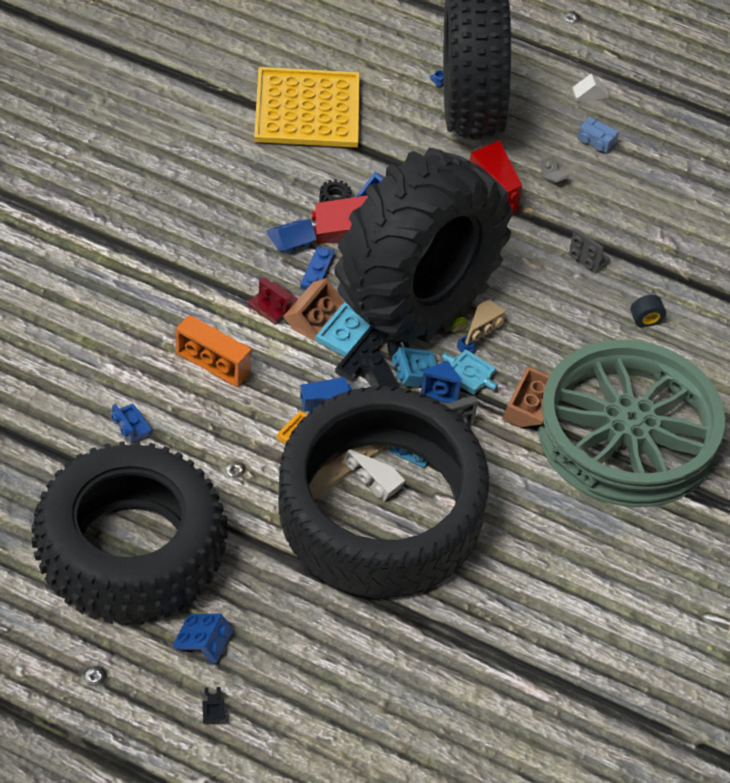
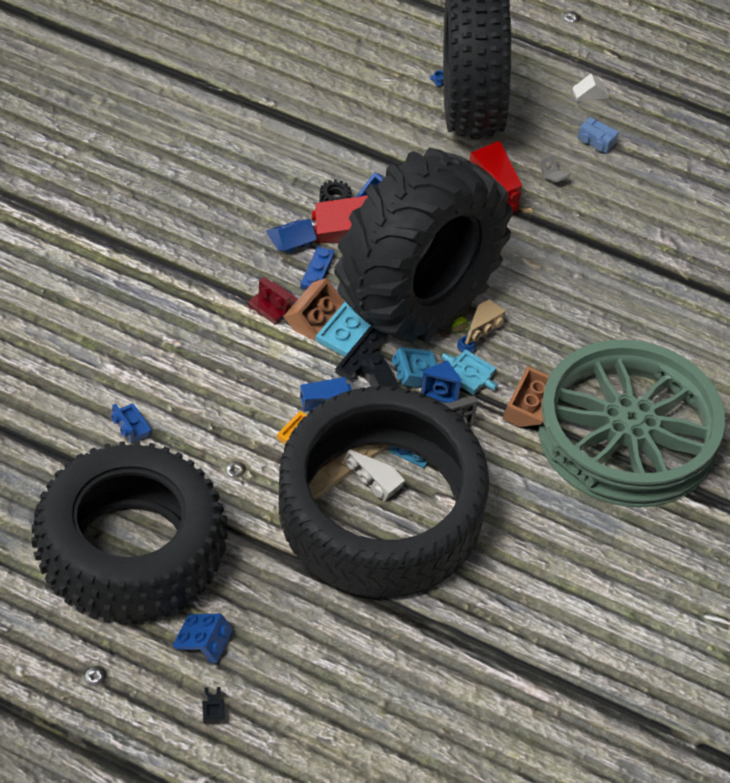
(213, 350): orange brick -> none
(307, 107): yellow plate -> none
(393, 346): black wheel -> none
(587, 251): dark grey bracket -> none
(648, 311): black wheel -> none

